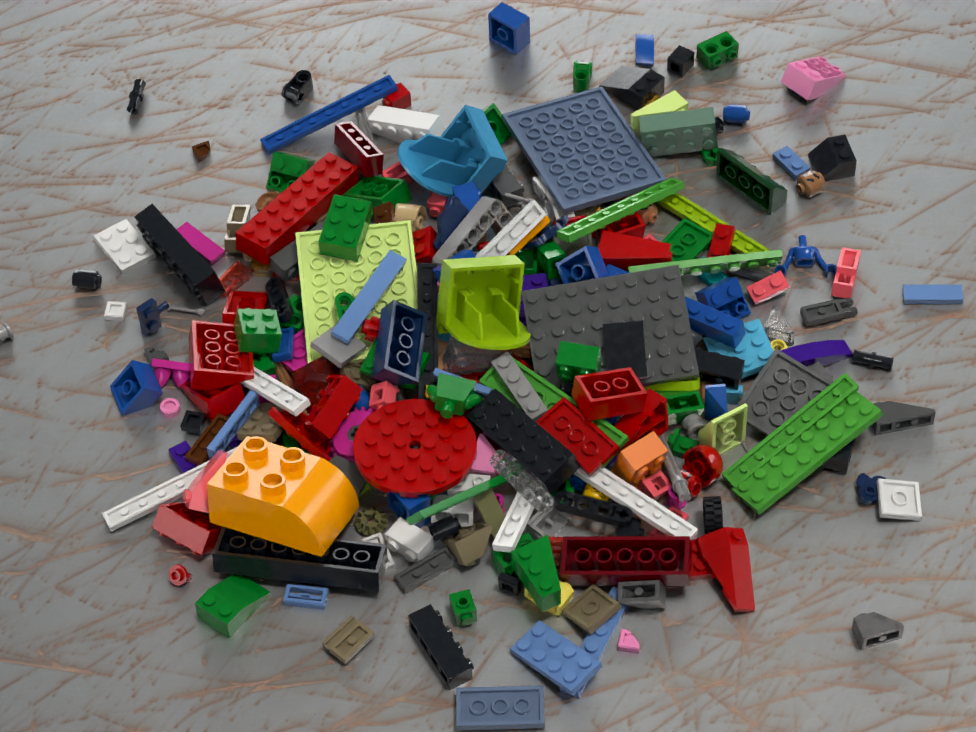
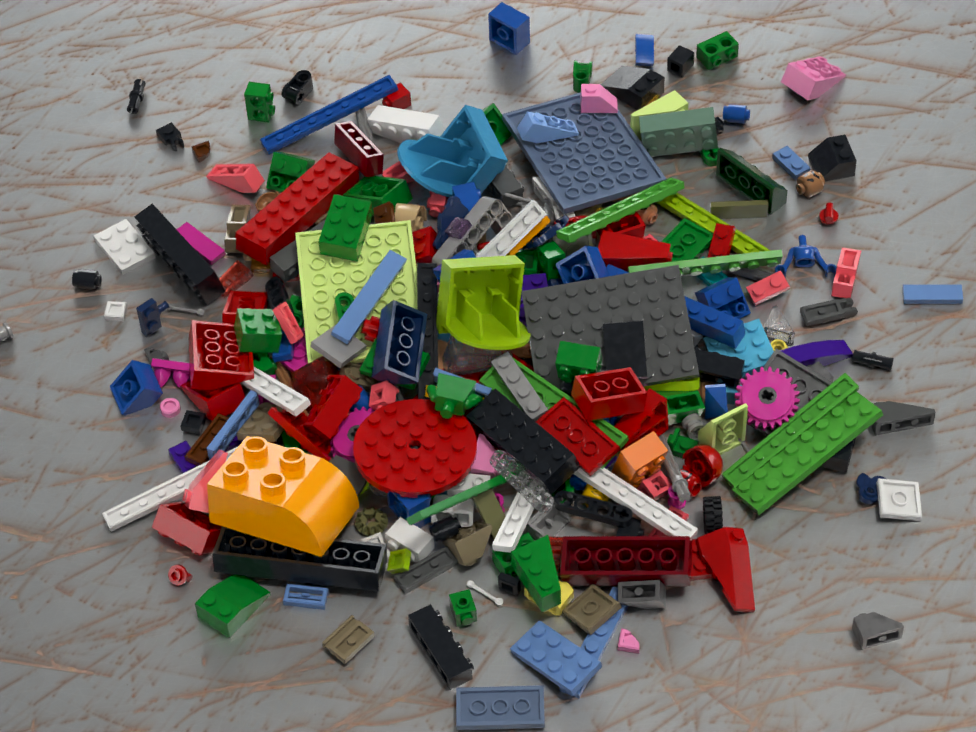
(170, 135): none -> black plate
(239, 177): none -> coral slope
(259, 102): none -> green brick
(288, 322): none -> coral plate
(399, 561): none -> lime plate
(458, 228): none -> clear purple plate
(498, 601): none -> white hinge
(543, 128): none -> light blue slope
(597, 99): none -> bright pink slope
(740, 209): none -> olive tile
(772, 386): none -> dark pink gear
(828, 214): none -> red plate

